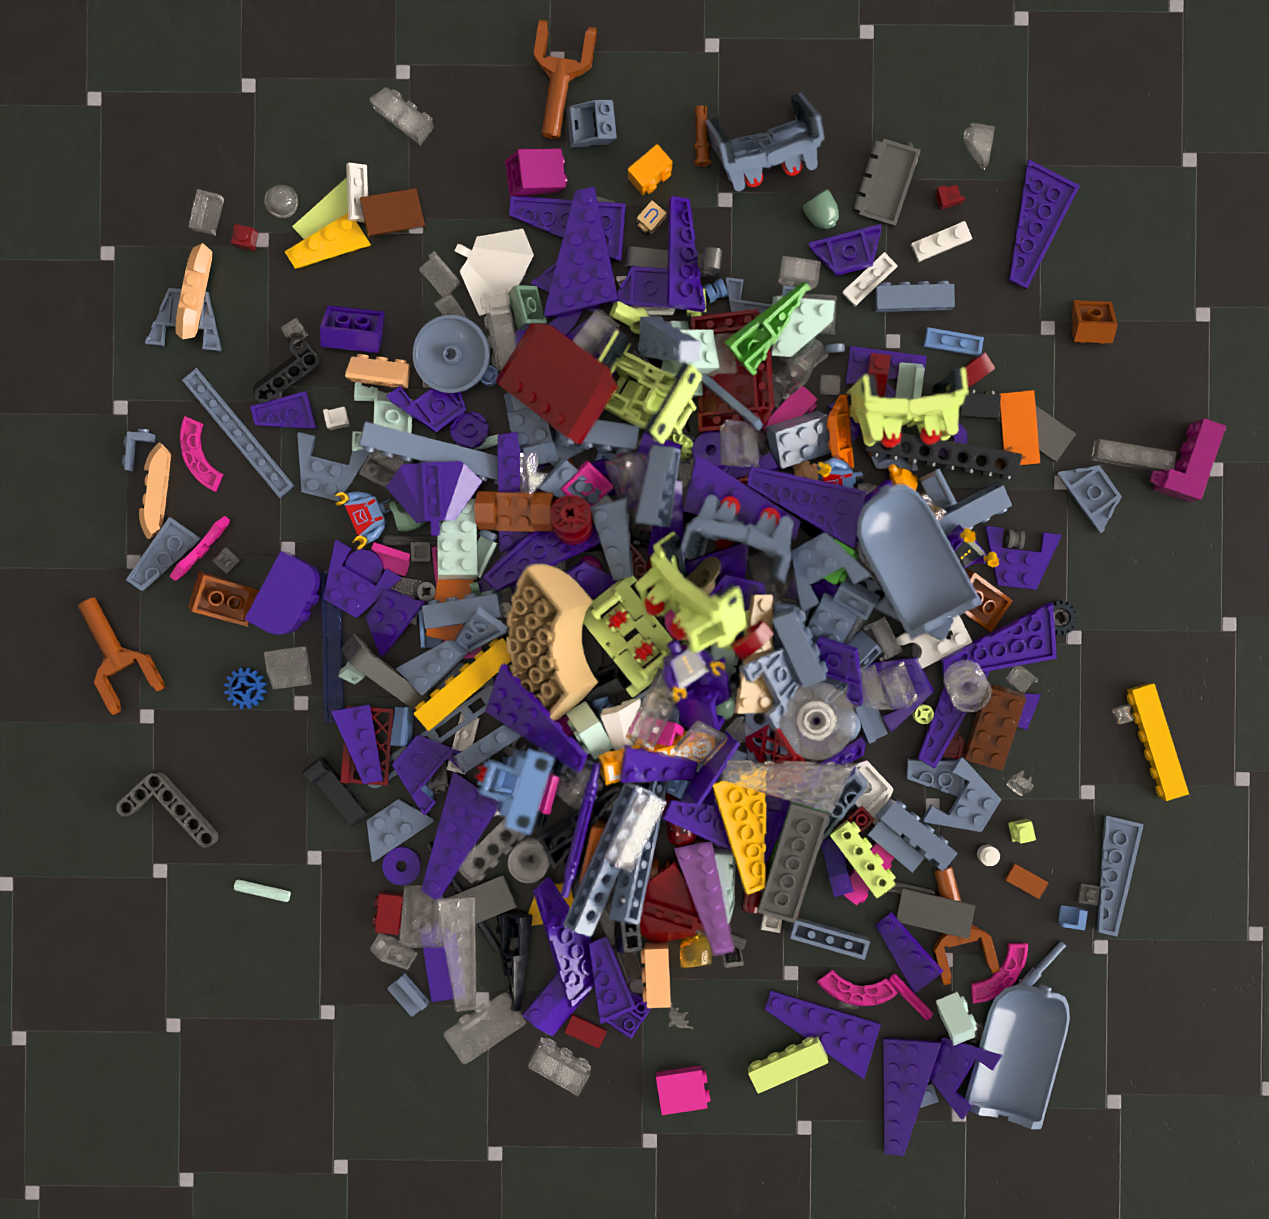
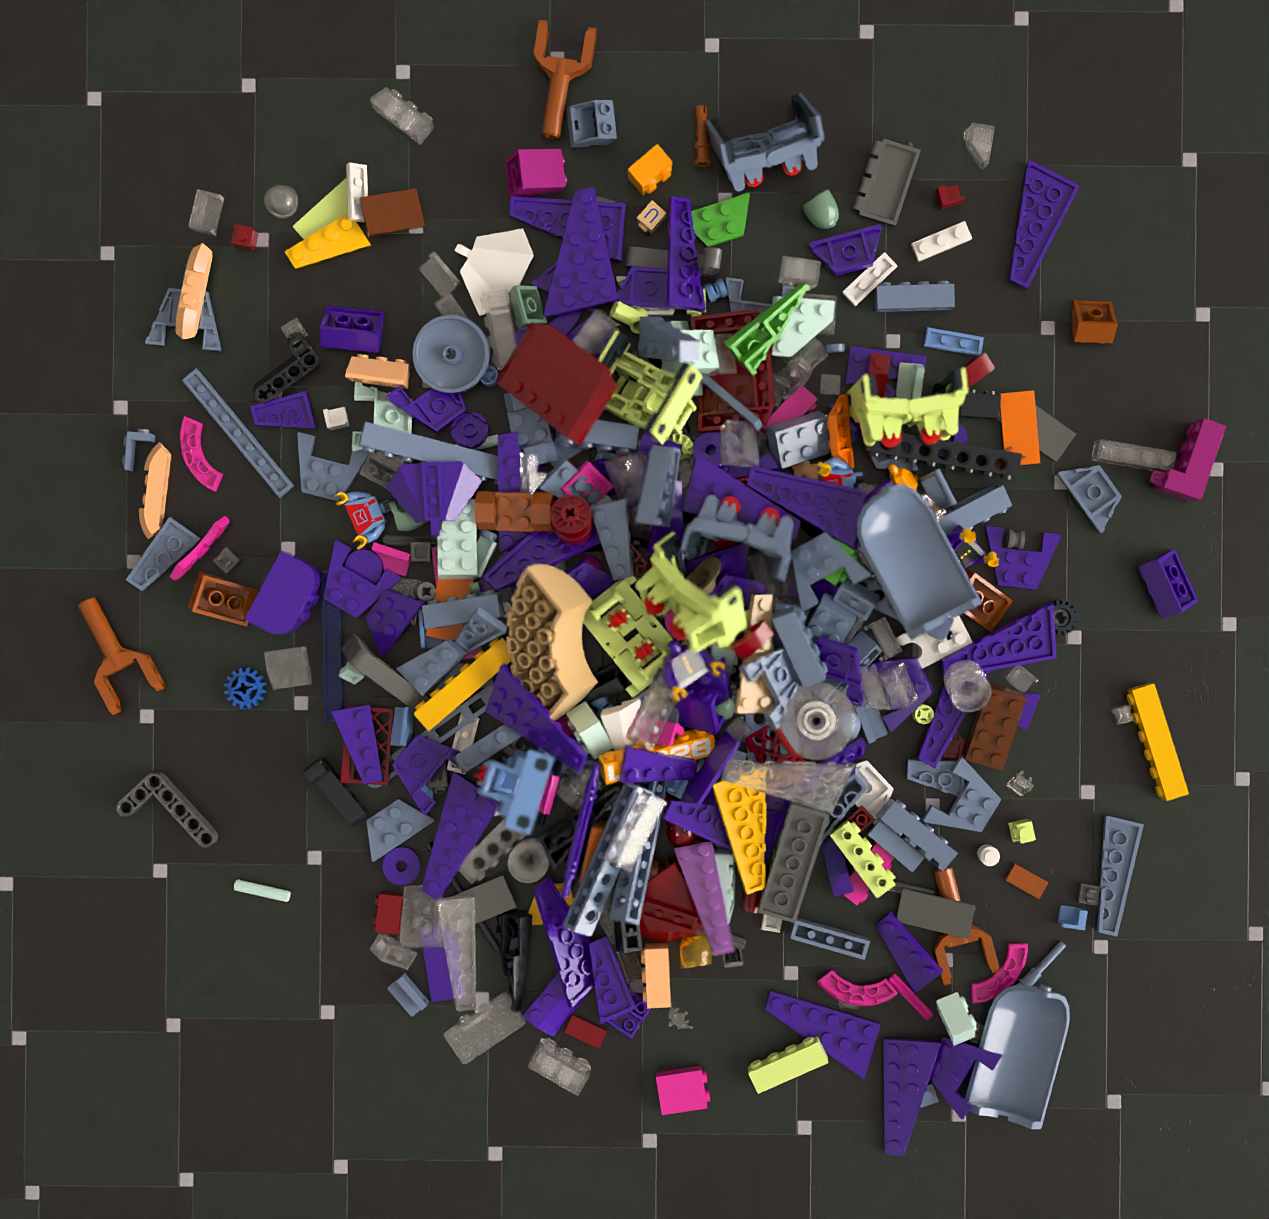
(701, 743): clear tile -> none
(721, 220): none -> bright green wing
(1168, 584): none -> dark purple slope

